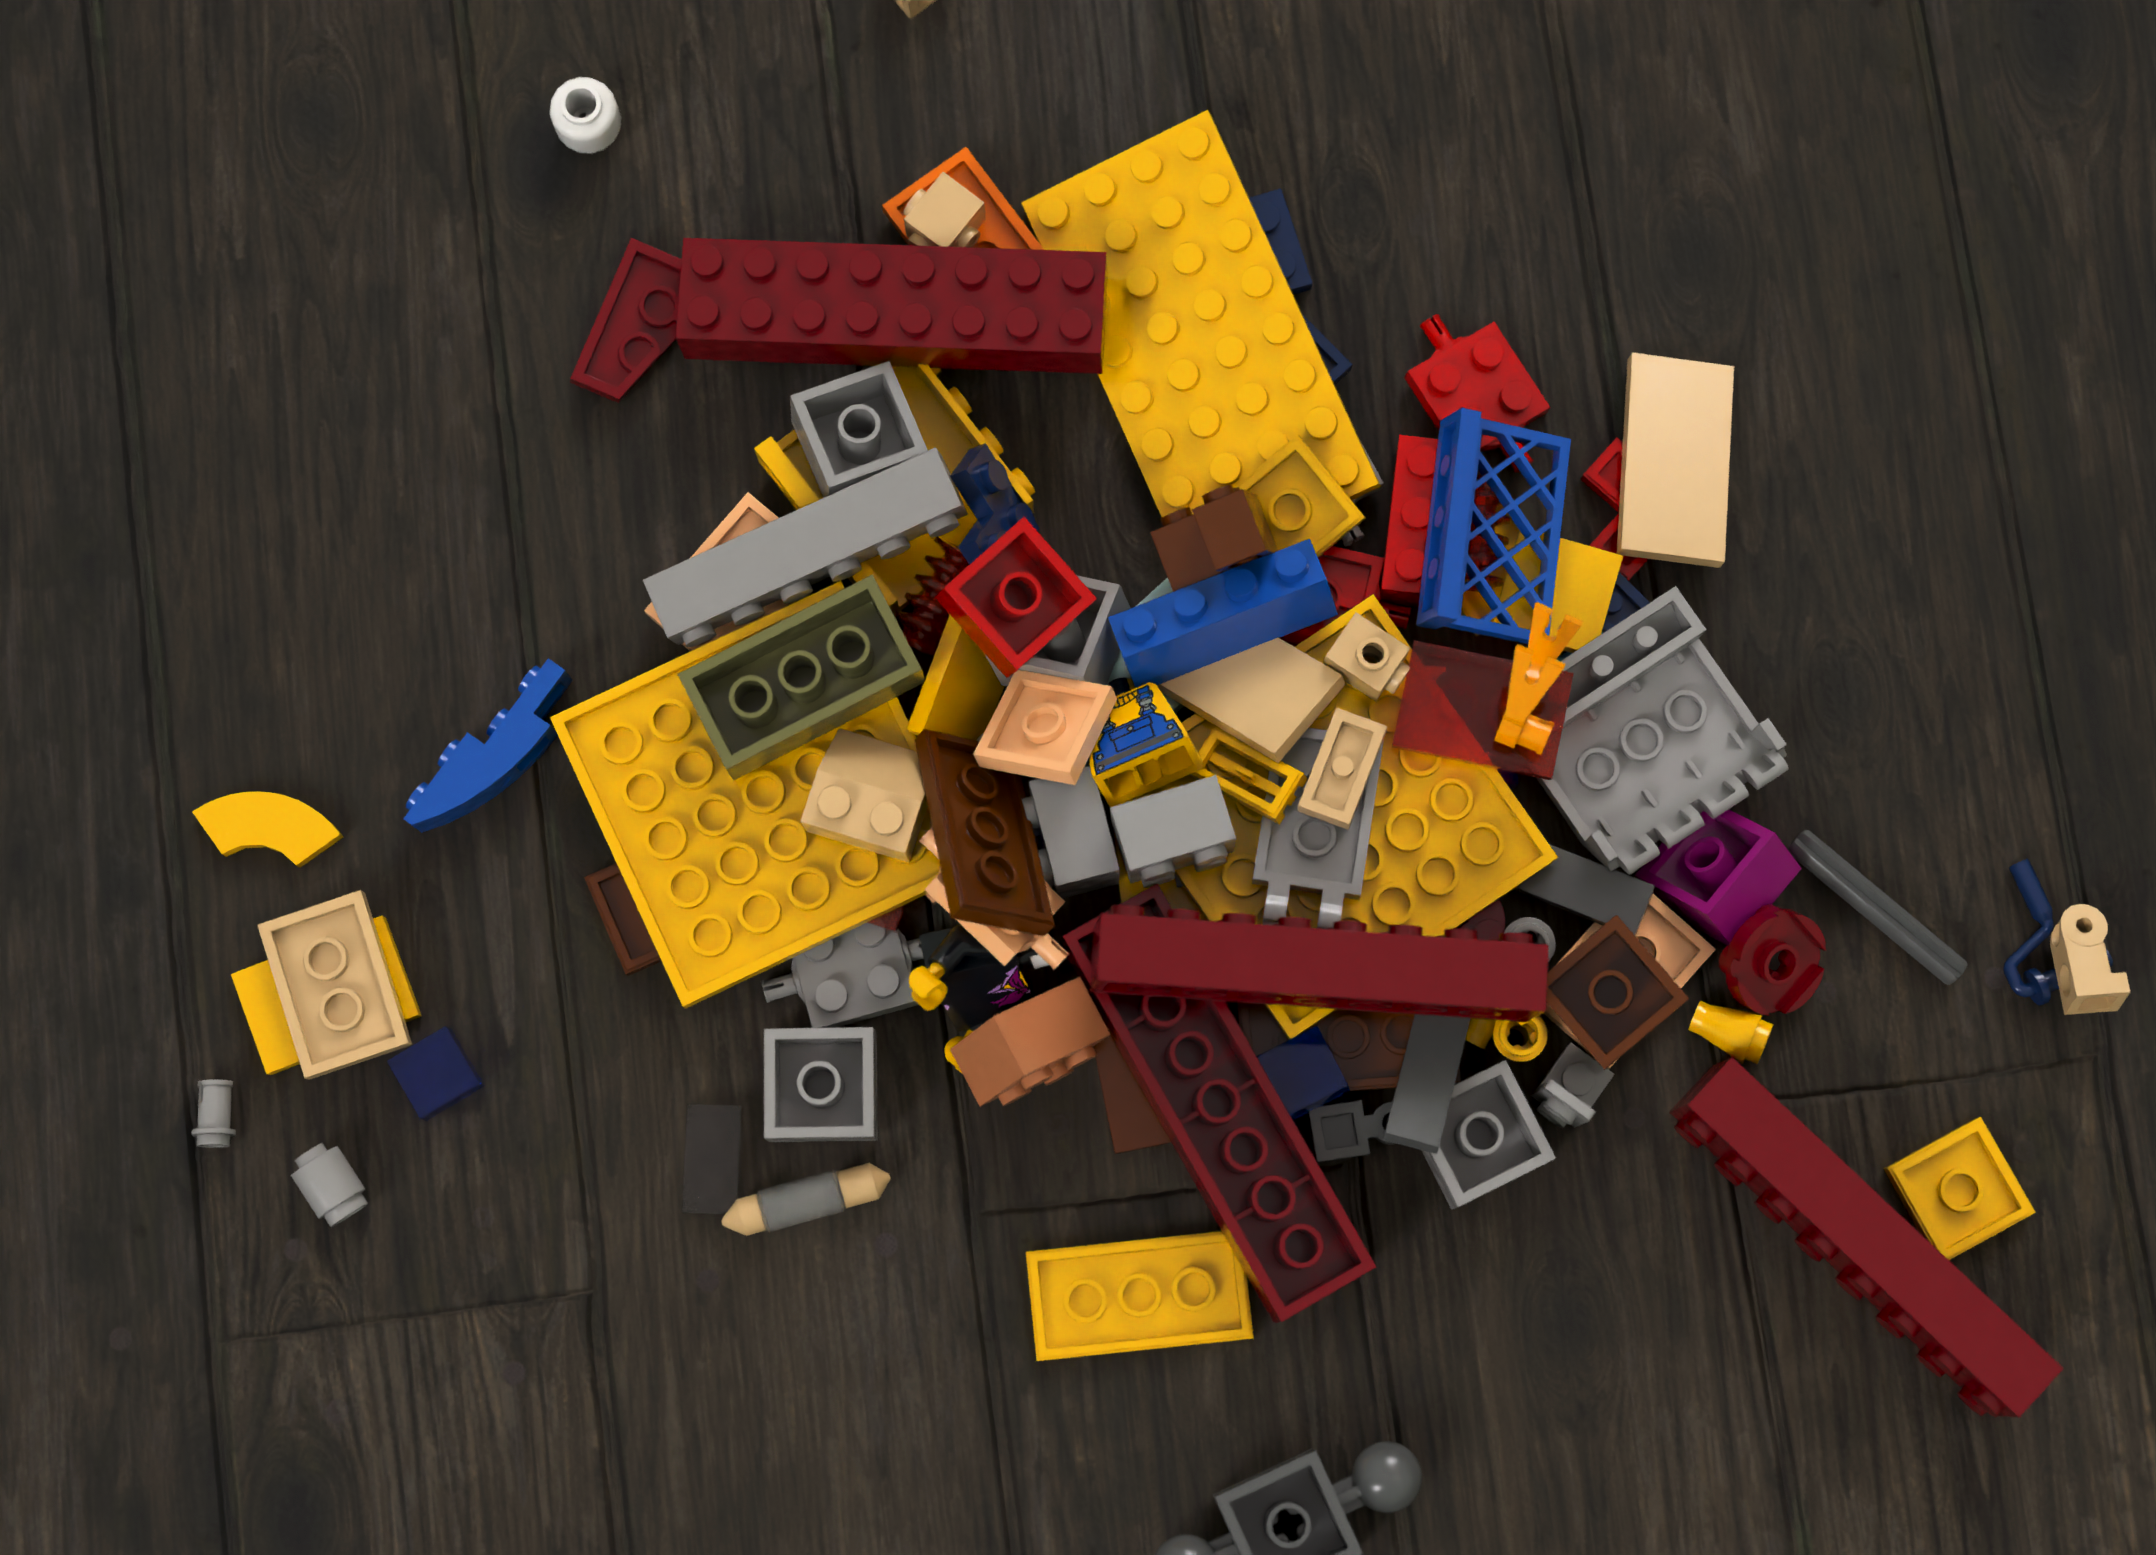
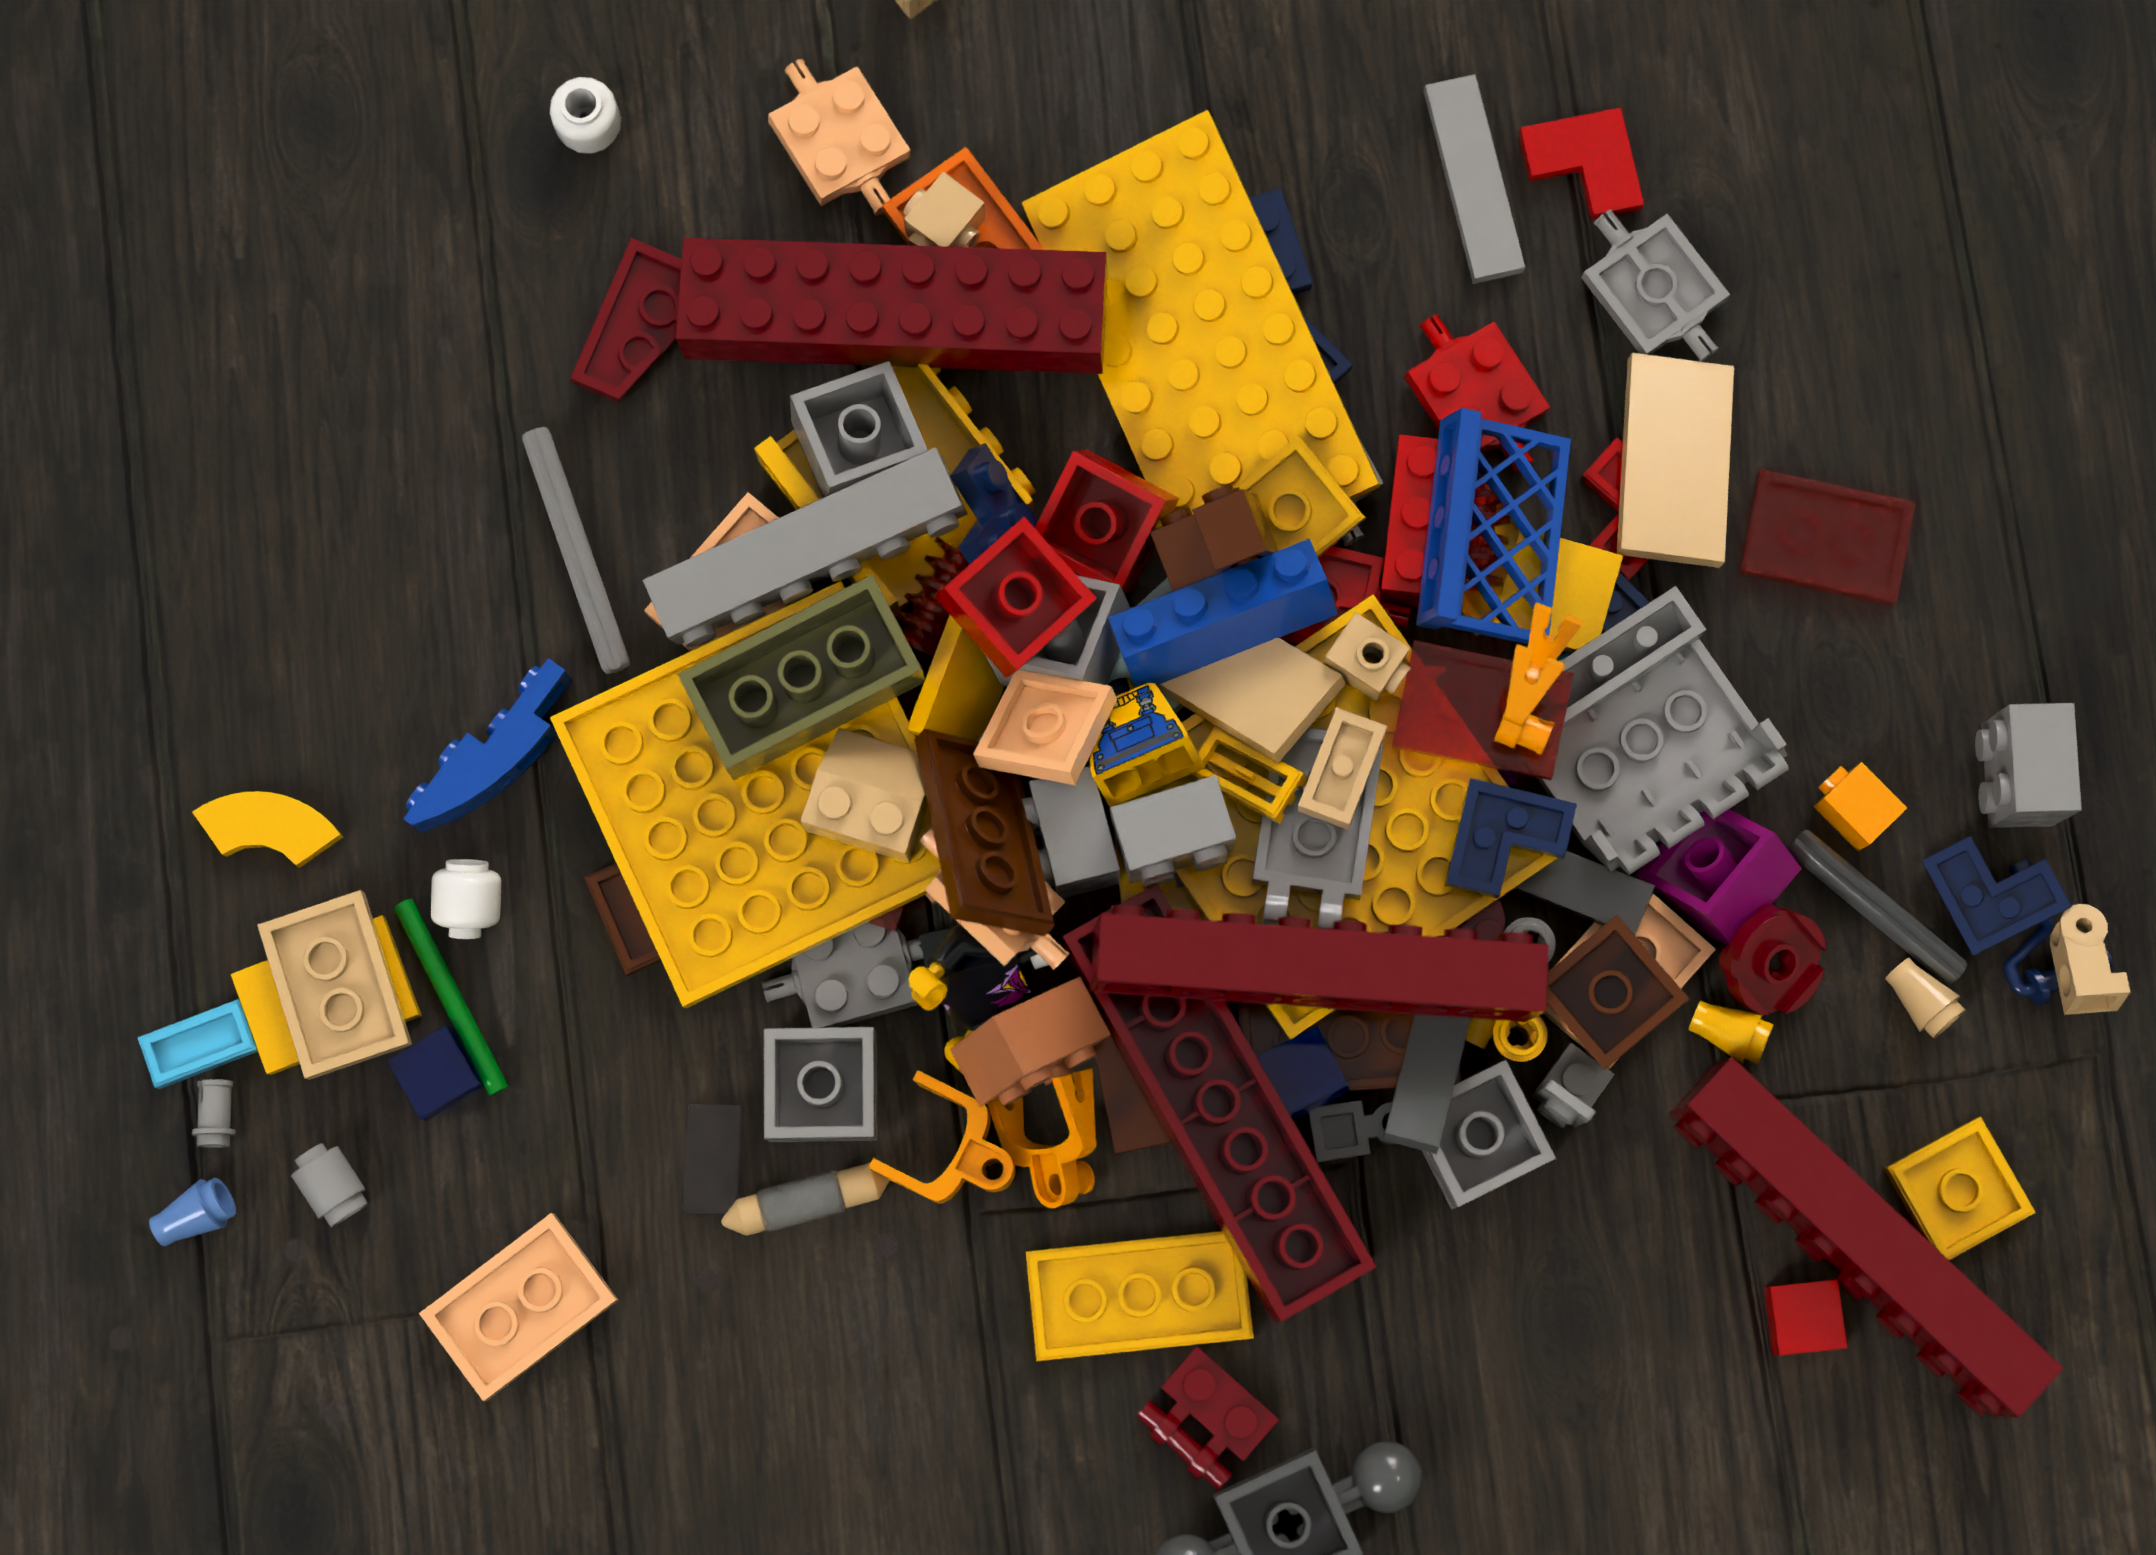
(196, 1211): none -> medium blue cone
(197, 1044): none -> medium azure tile
(451, 997): none -> green bar
(465, 897): none -> white head
(518, 1307): none -> light nougat plate
(576, 550): none -> light grey axle
(839, 136): none -> light nougat plate
(970, 1158): none -> light orange piece
(1054, 1168): none -> light orange piece
(1103, 519): none -> red brick
(1219, 1405): none -> dark red plate
(1474, 179): none -> light grey tile
(1500, 819): none -> dark blue plate
(1589, 145): none -> red tile
(1655, 285): none -> light grey plate
(1805, 1317): none -> red piece
(1827, 537): none -> clear red tile
(1858, 805): none -> light orange brick
(1926, 999): none -> tan cone
(1991, 910): none -> dark blue plate
(2029, 765): none -> light grey brick

